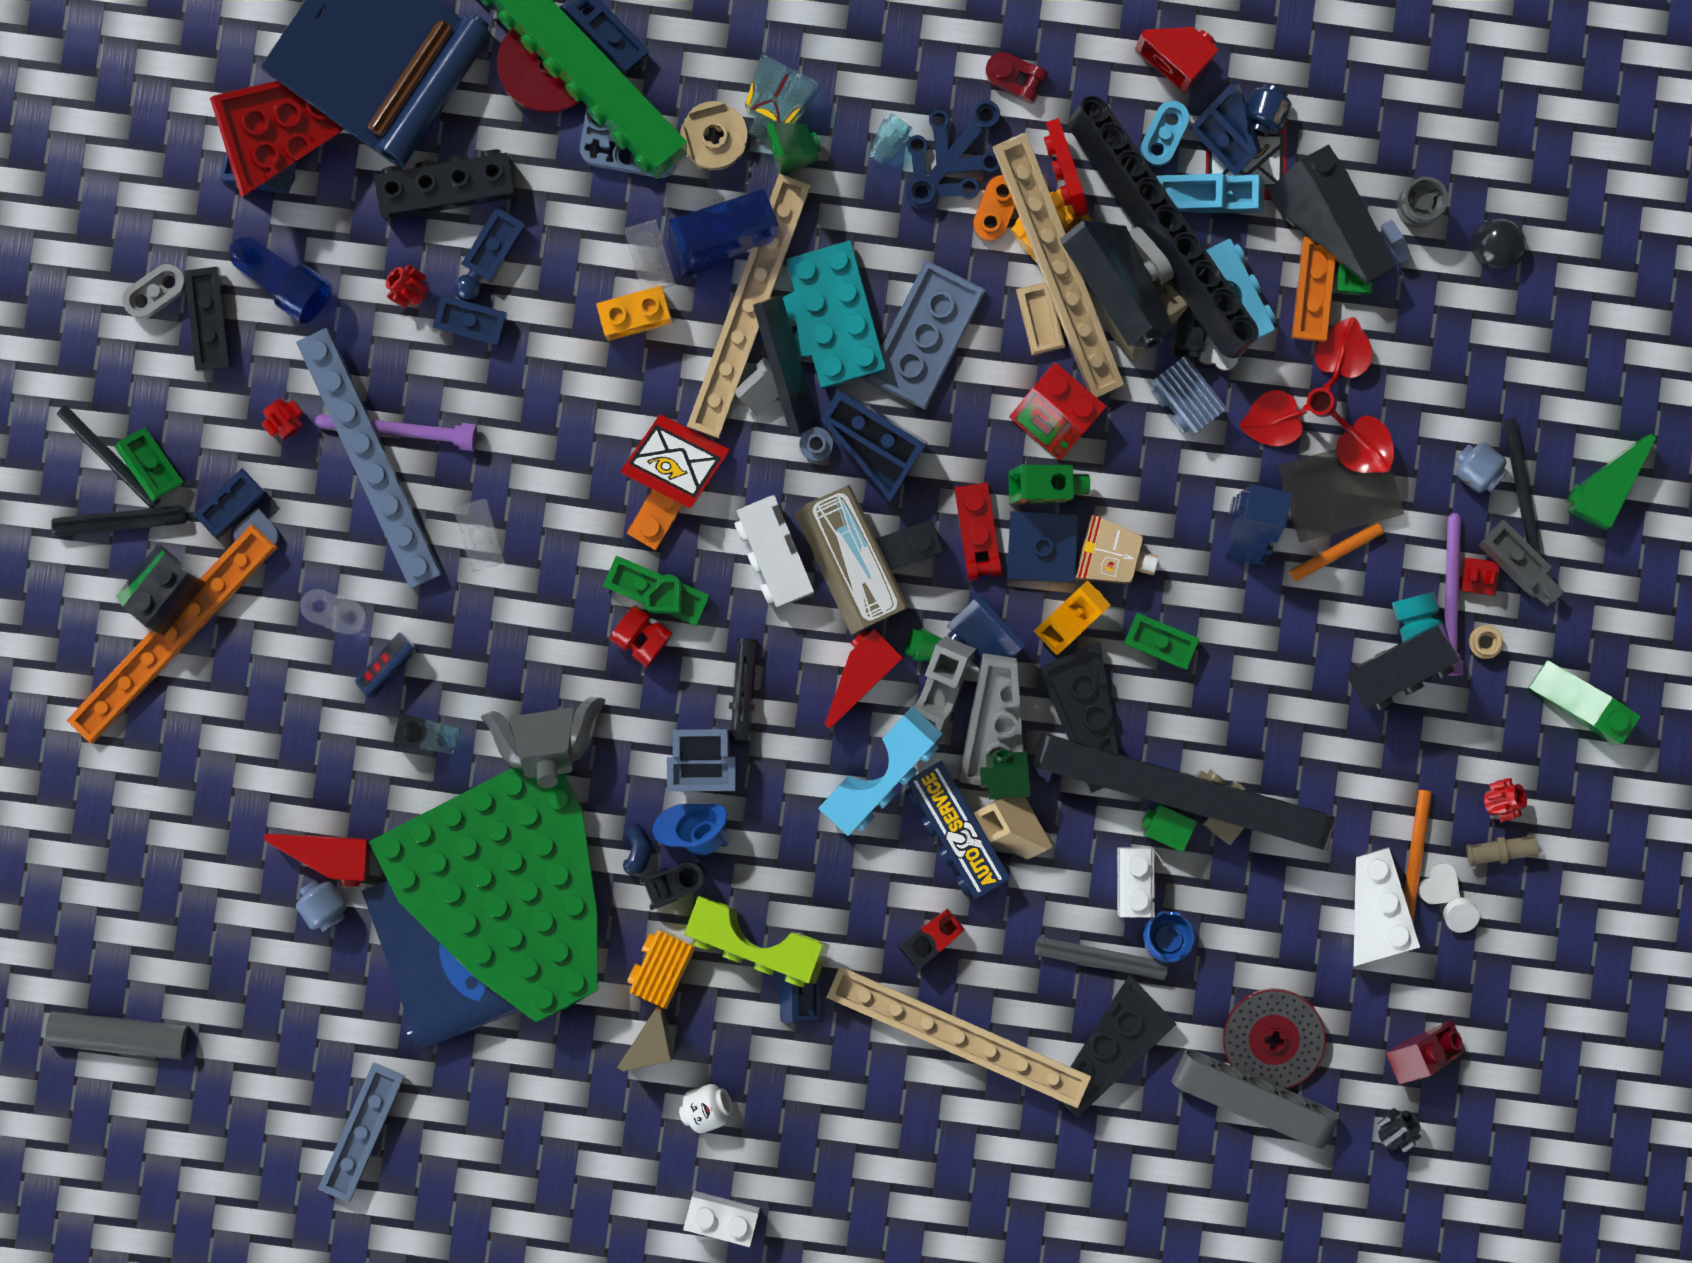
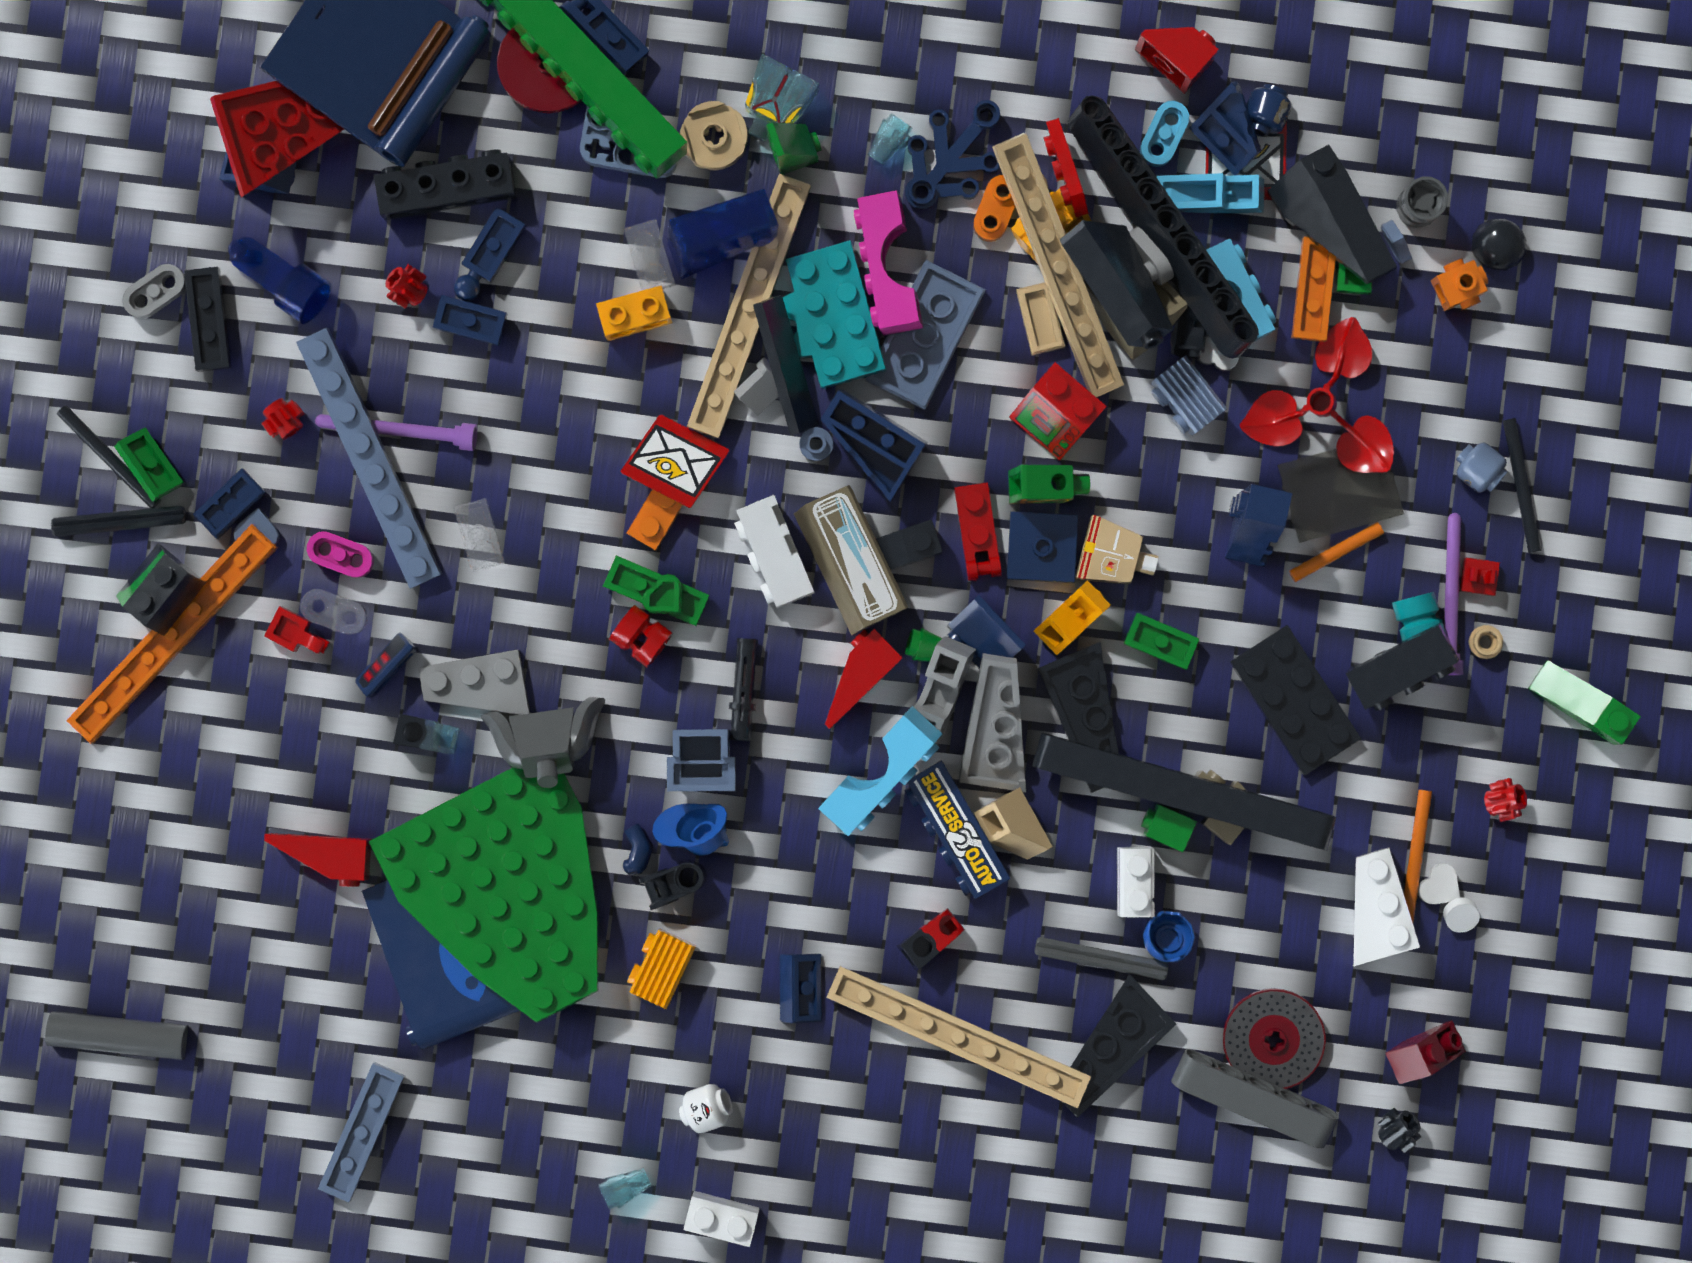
(292, 631): none -> red plate
(321, 905): sand blue head -> none
(341, 554): none -> dark pink plate
(479, 682): none -> light grey wing
(624, 1187): none -> clear light blue cone
(651, 1045): dark tan slope -> none
(718, 926): lime arch -> none
(882, 222): none -> dark pink arch
(1003, 71): dark red plate -> none
(1006, 775): dark green brick -> none
(1295, 700): none -> black plate
(1450, 290): none -> orange brick
(1502, 850): dark tan pin -> none
(1521, 562): dark grey hinge -> none
(1605, 491): green slope -> none

